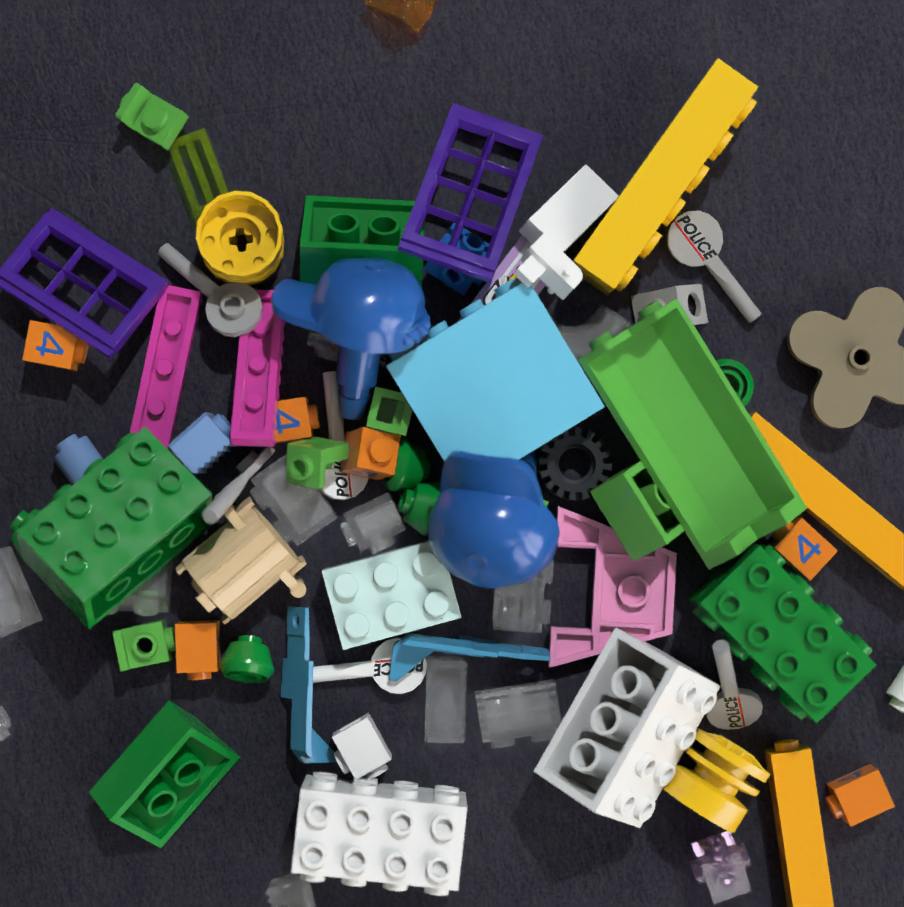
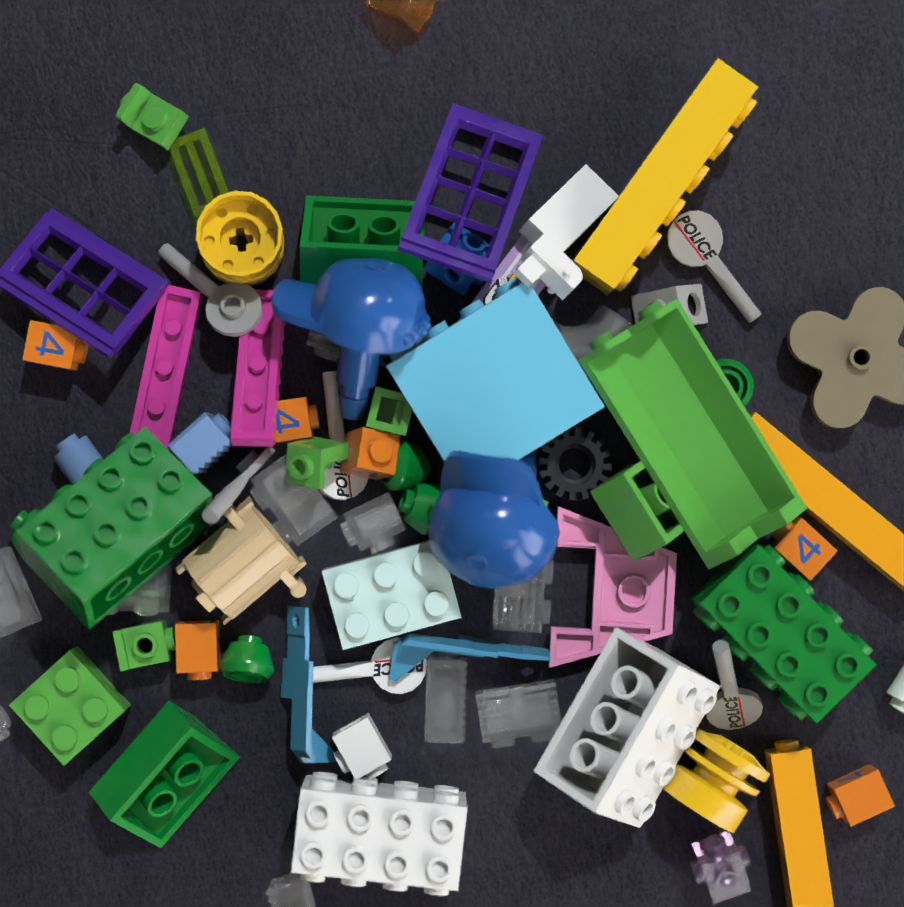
(70, 705): none -> bright green brick

